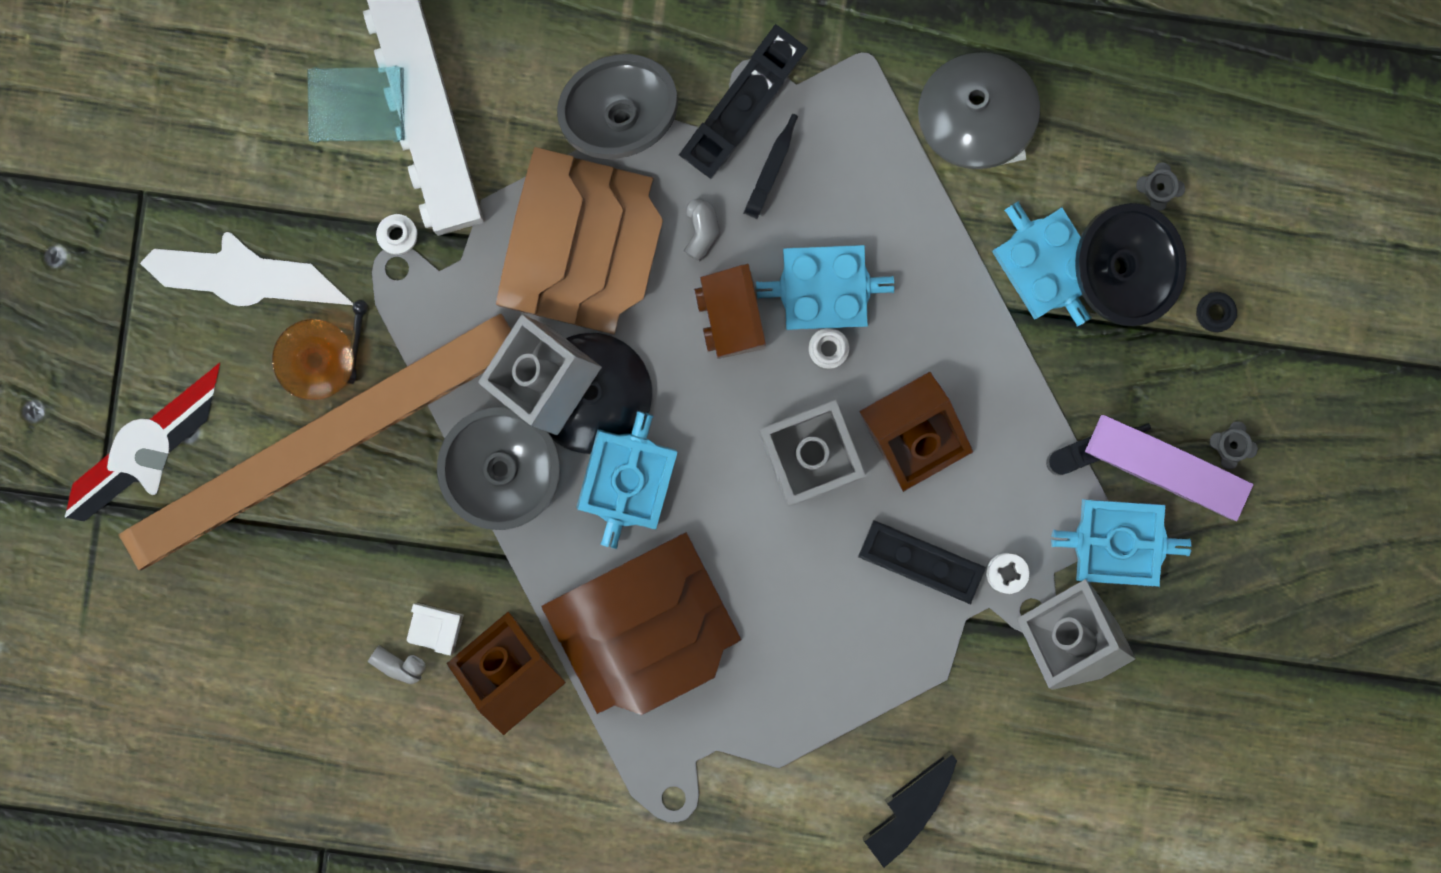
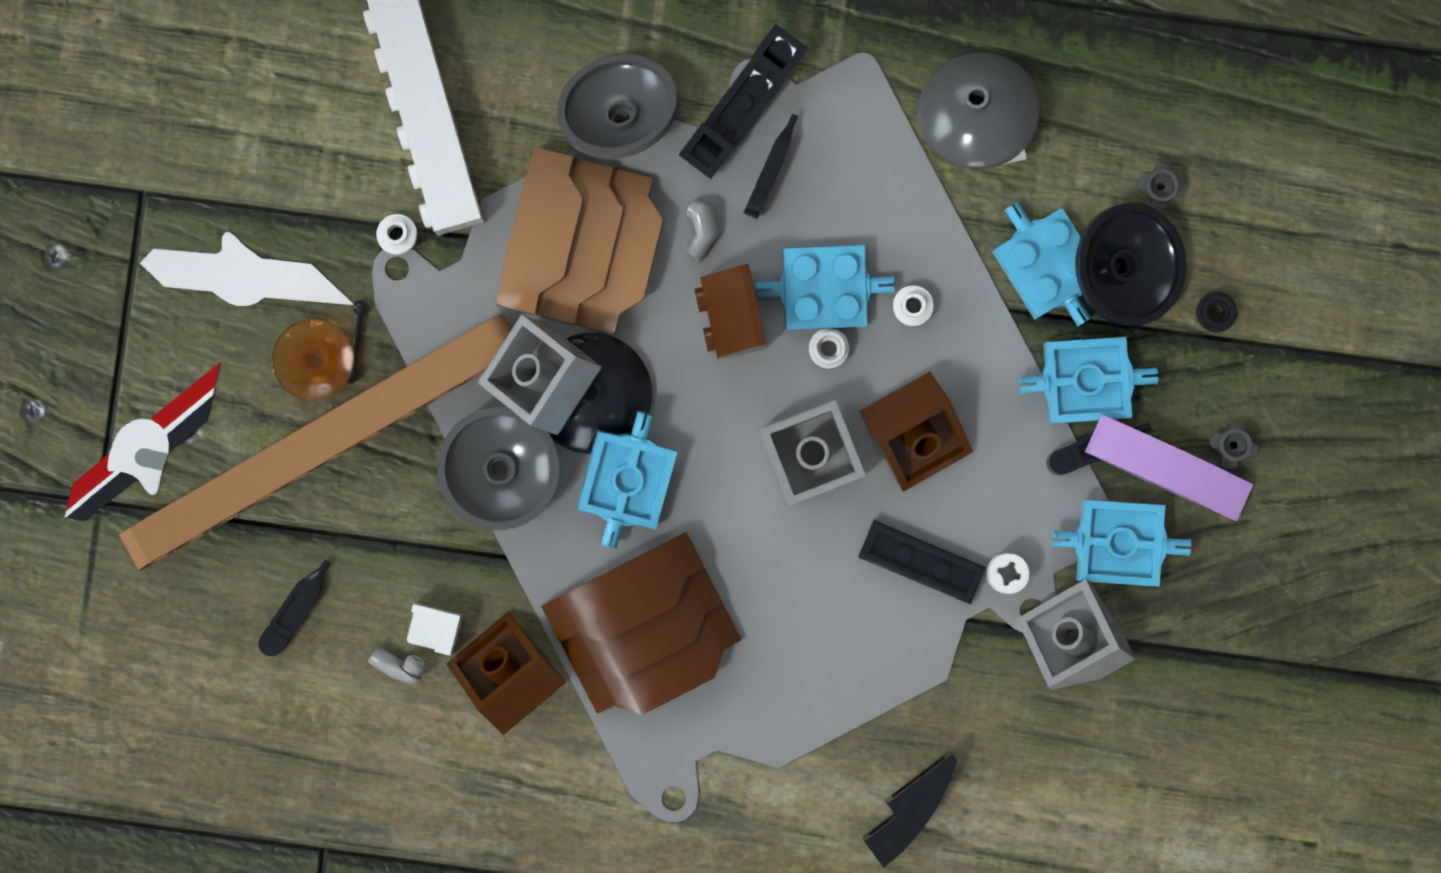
(292, 612): none -> black piece
(356, 104): clear light blue piece -> none
(903, 314): none -> white plate
(1087, 380): none -> medium azure plate

